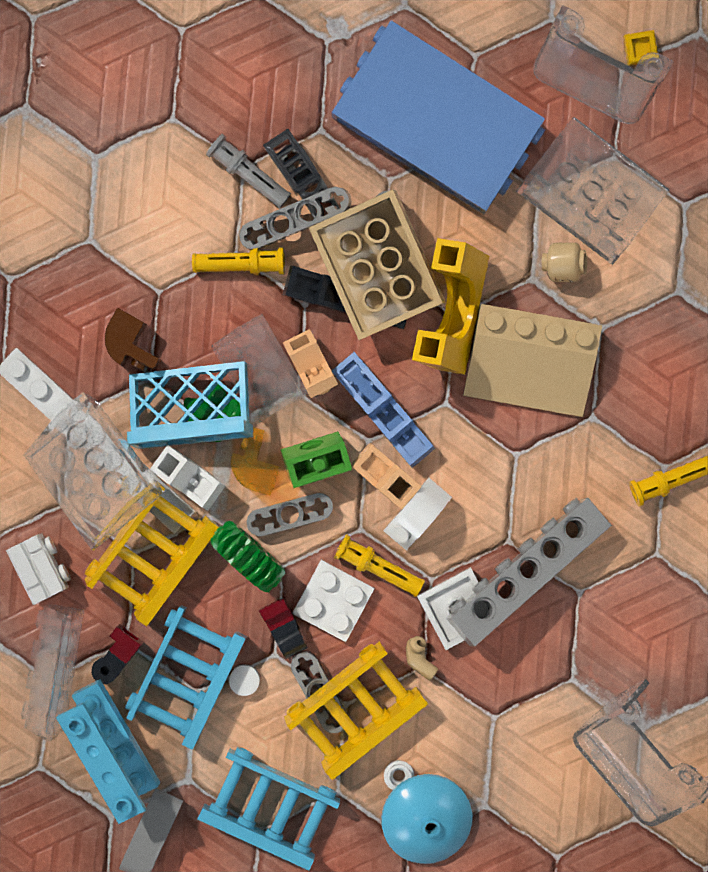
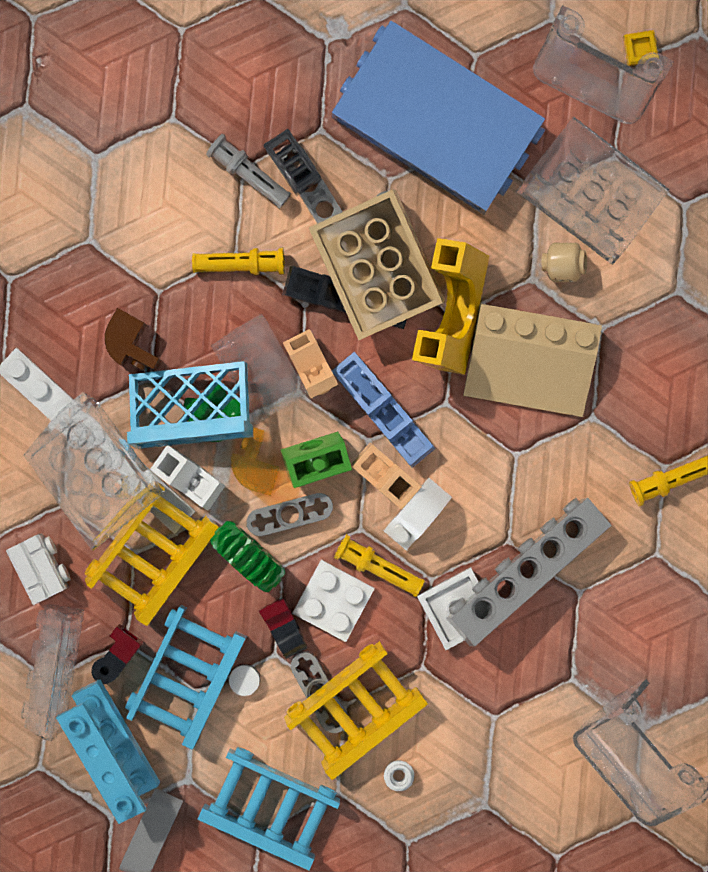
(293, 214): light grey beam -> none
(416, 657): tan arm -> none
(421, 802): medium azure dish -> none

